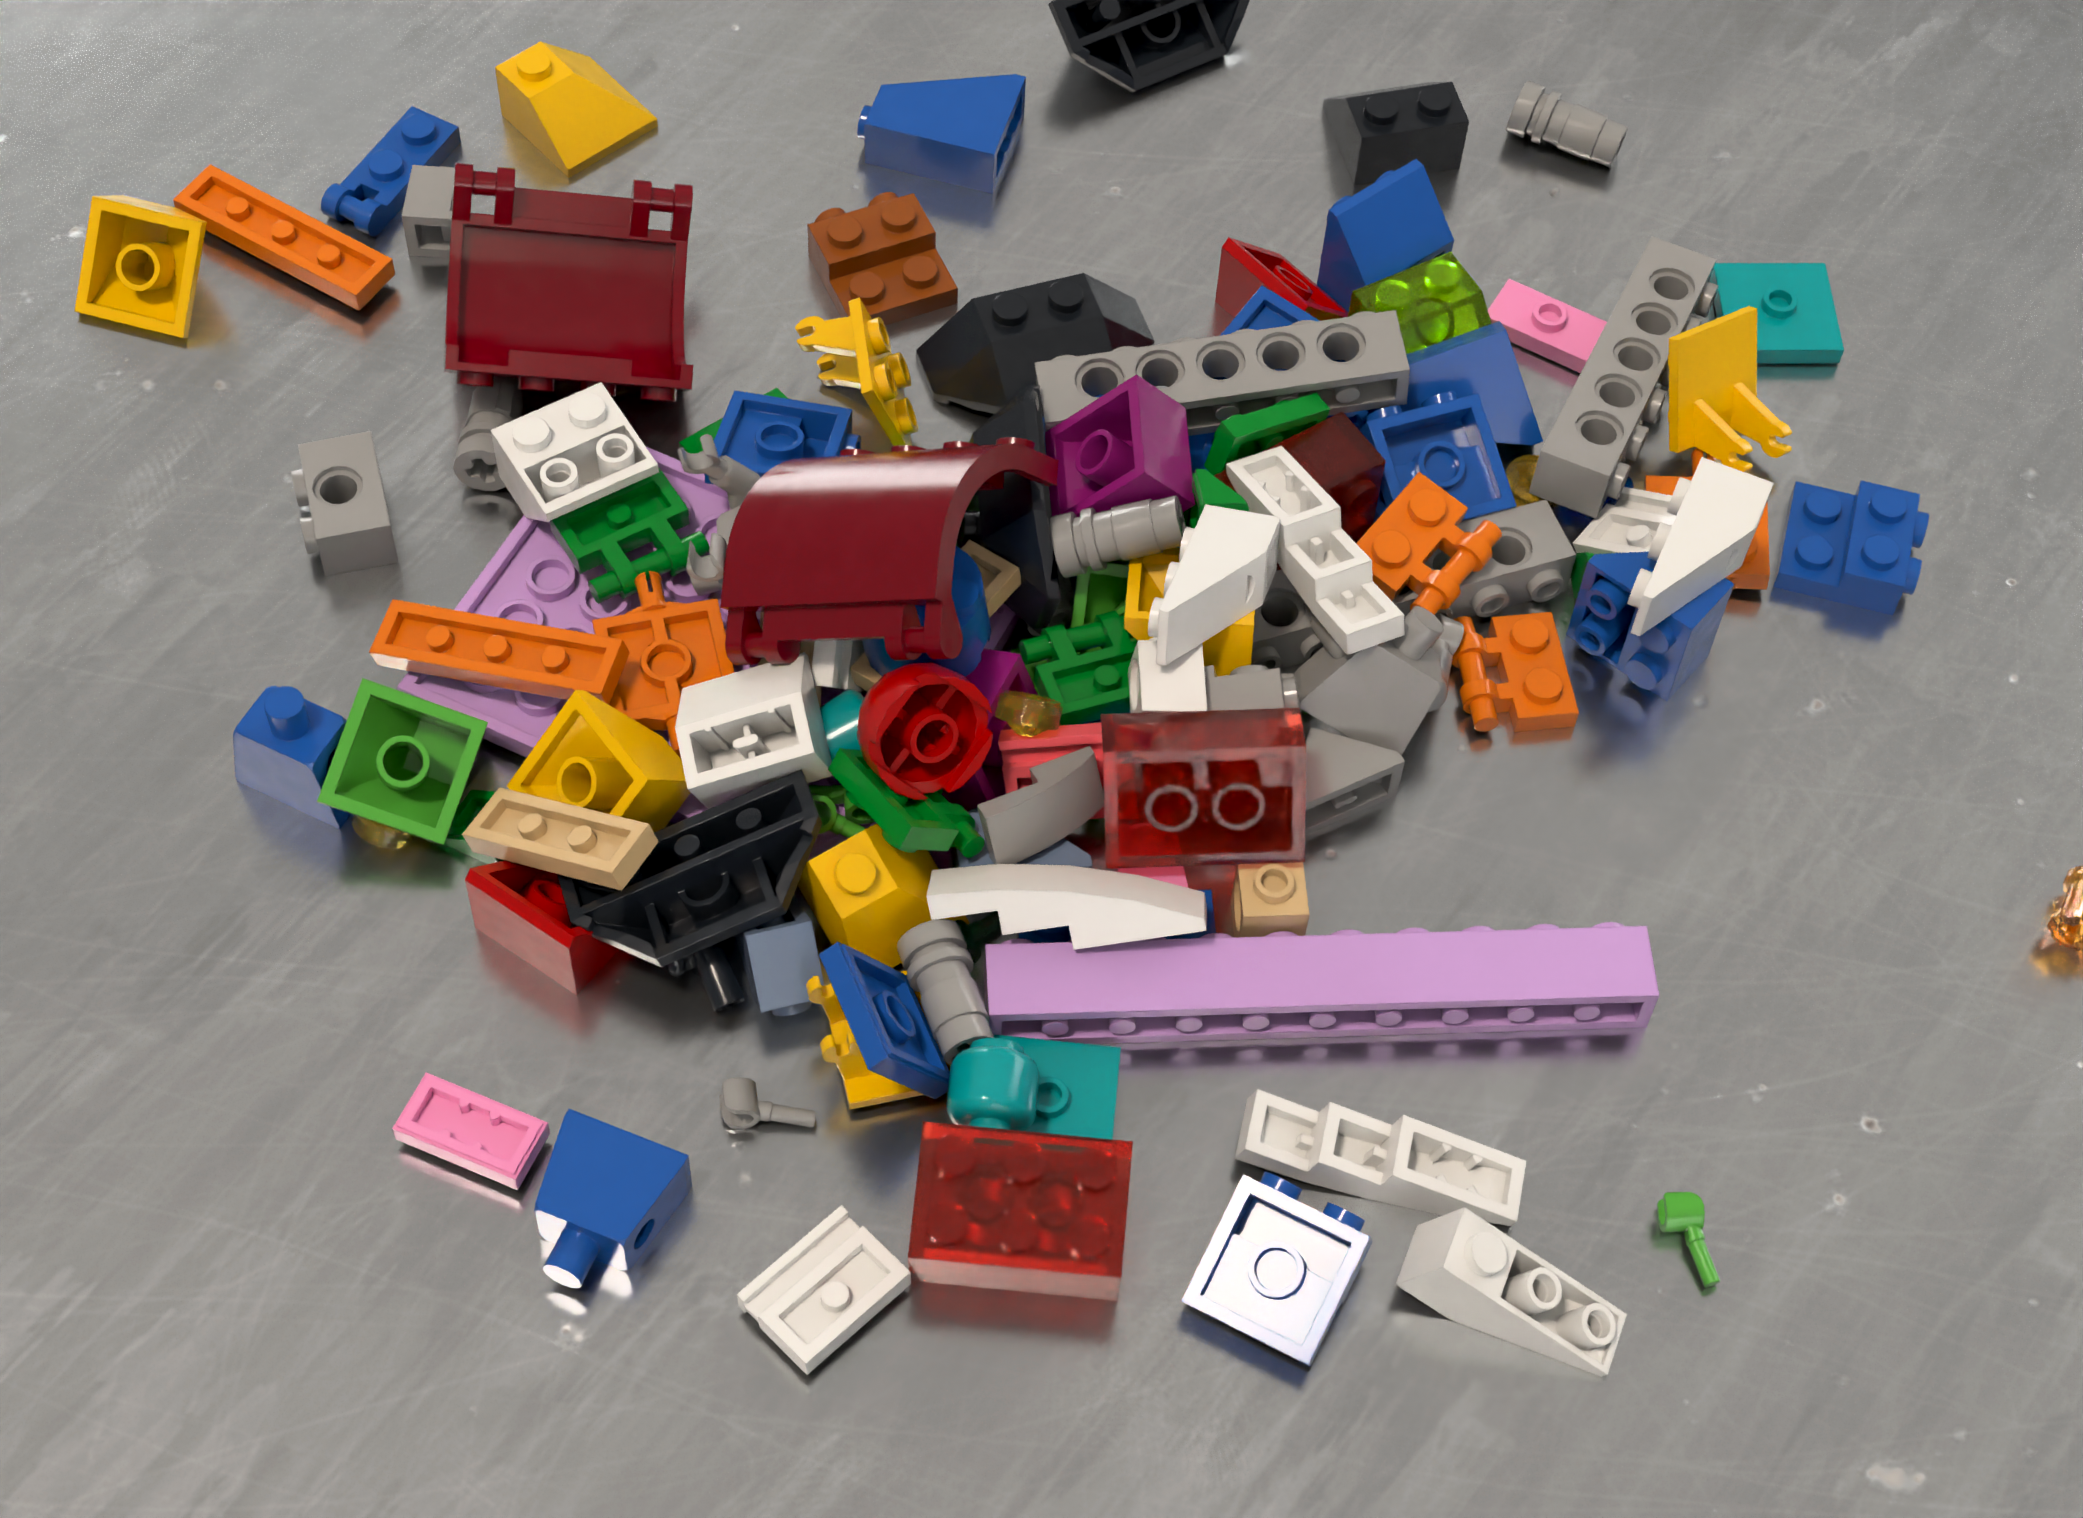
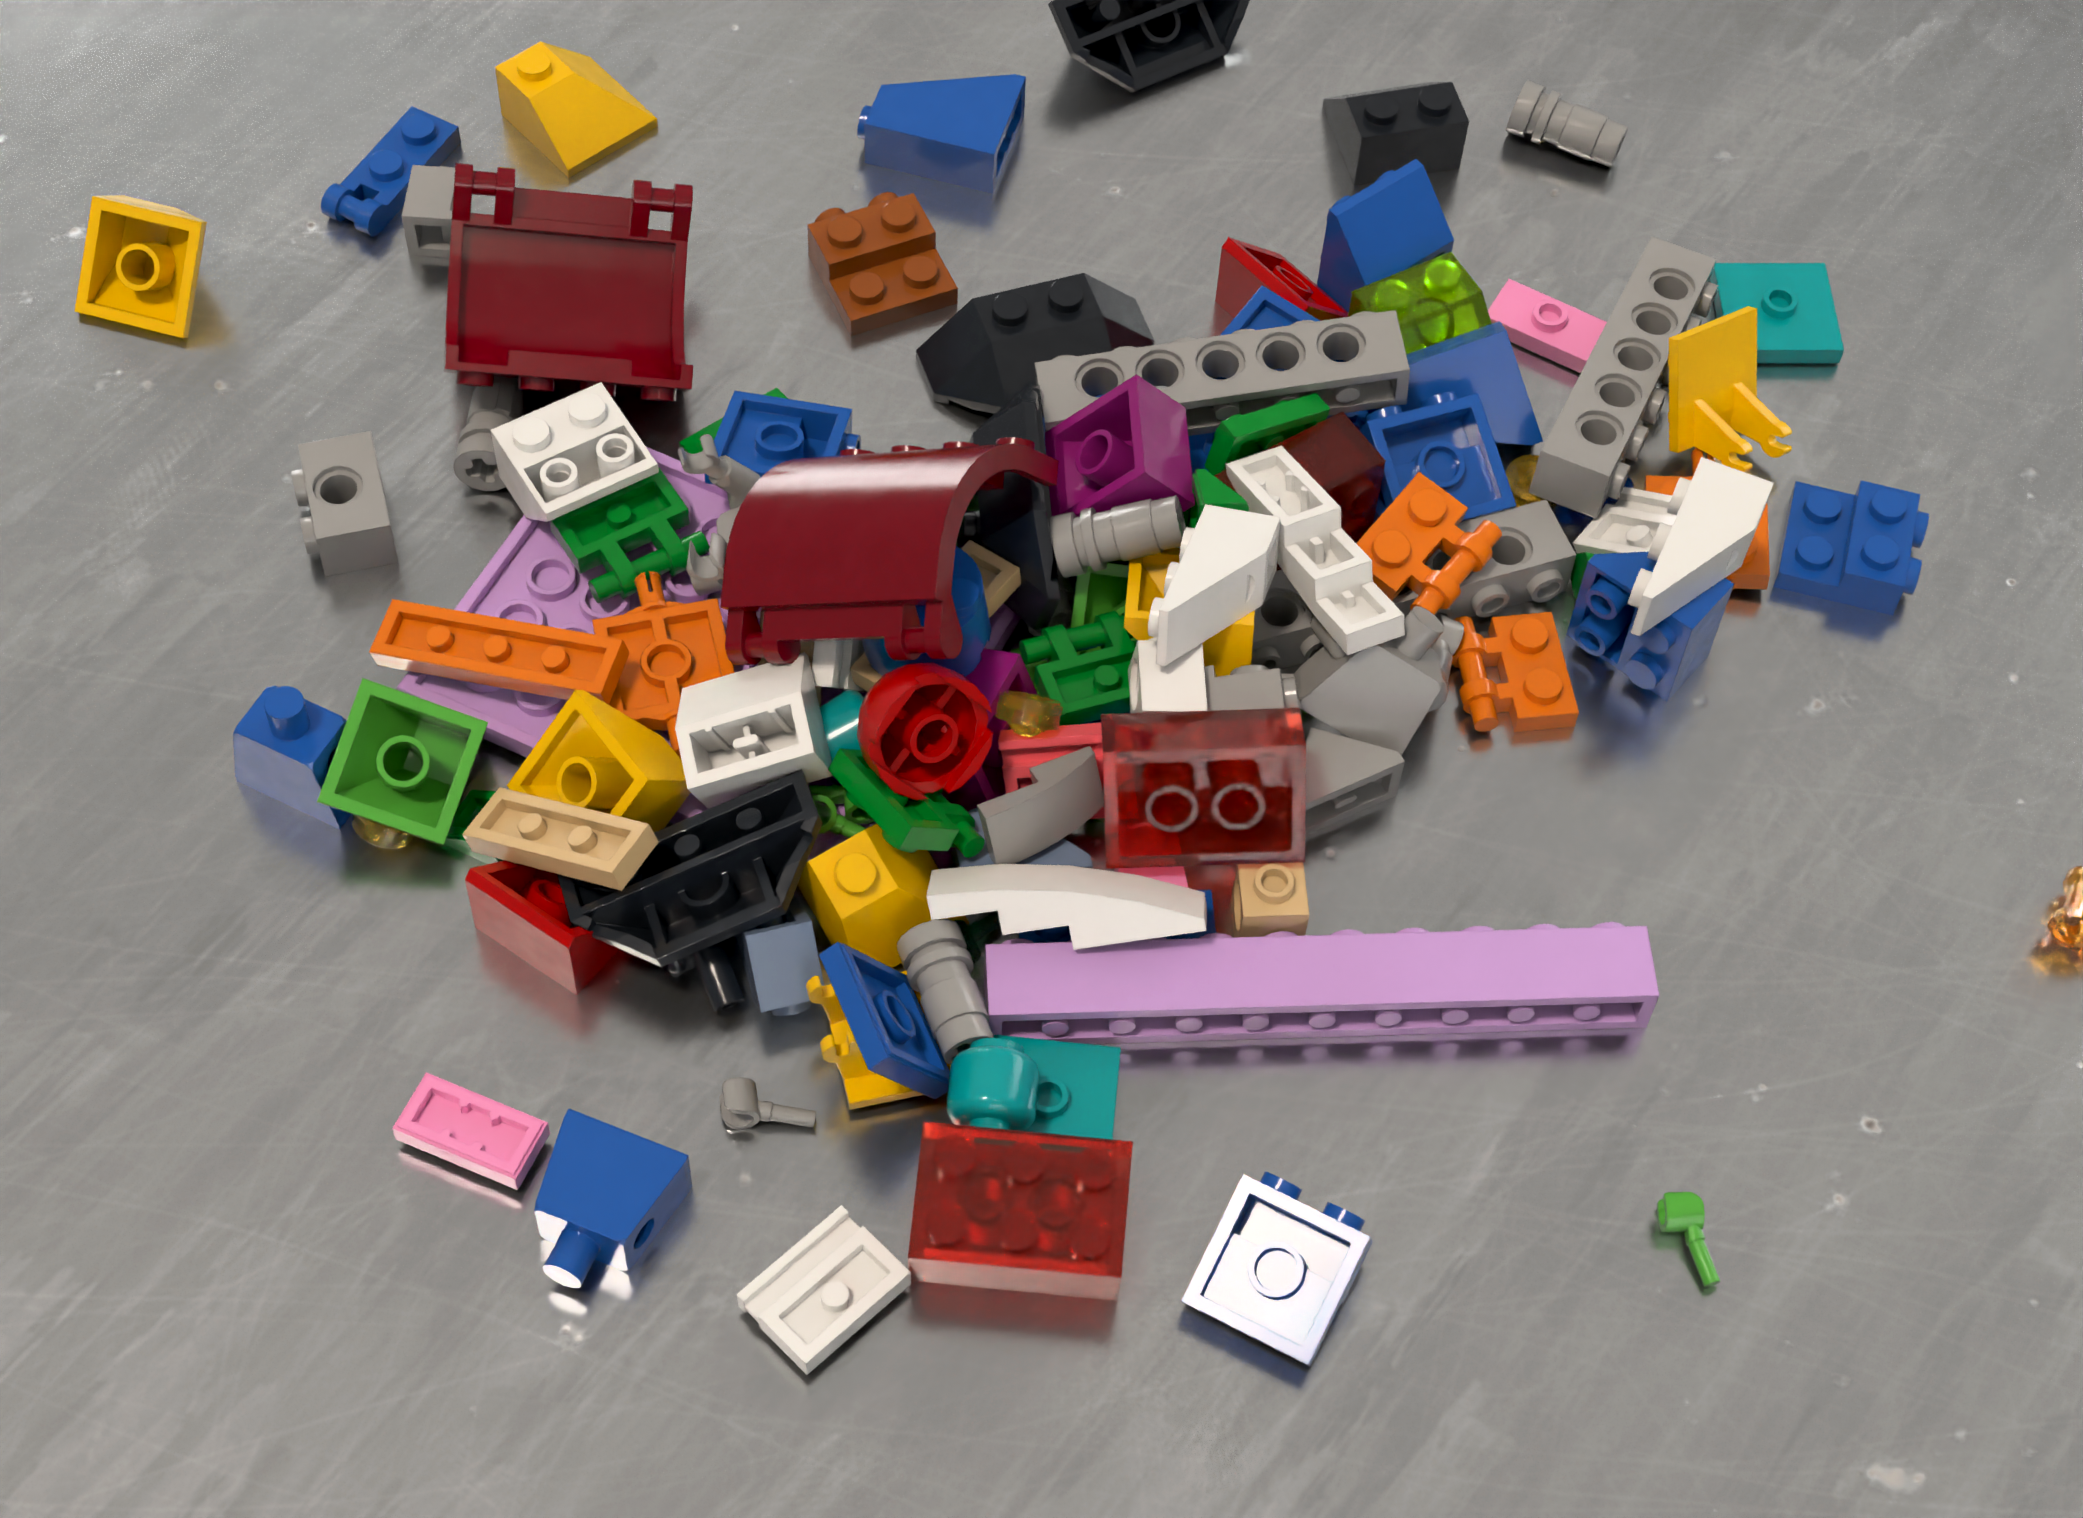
(286, 237): orange plate -> none
(864, 361): yellow plate -> none
(1378, 1161): white slope -> none
(1508, 1292): white slope -> none

